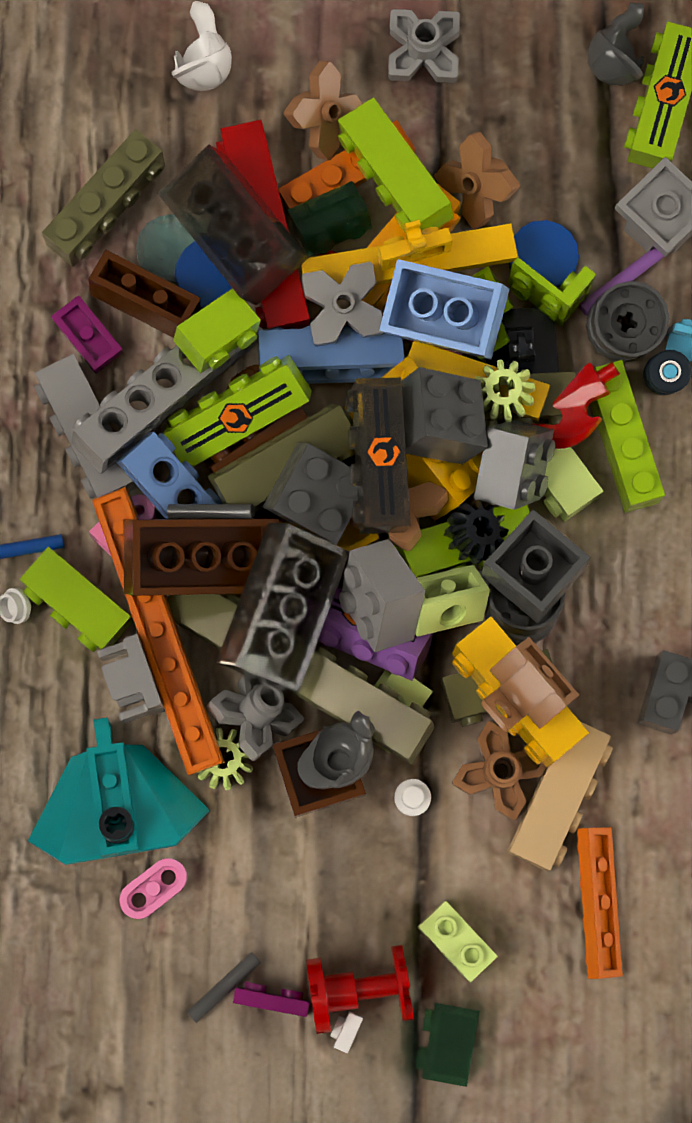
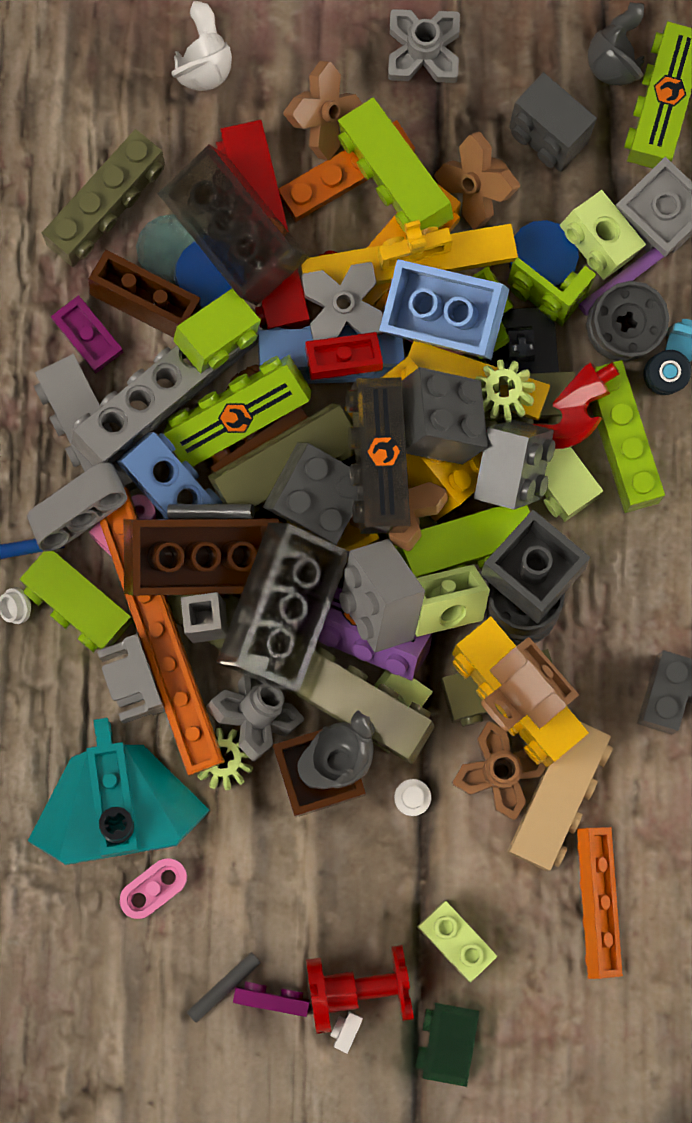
(77, 507): none -> light grey beam
(204, 617): none -> light grey brick
(330, 219): clear green brick -> none
(343, 355): none -> red plate
(475, 531): black gear -> none
(551, 123): none -> dark grey brick
(602, 217): none -> yellowish green brick

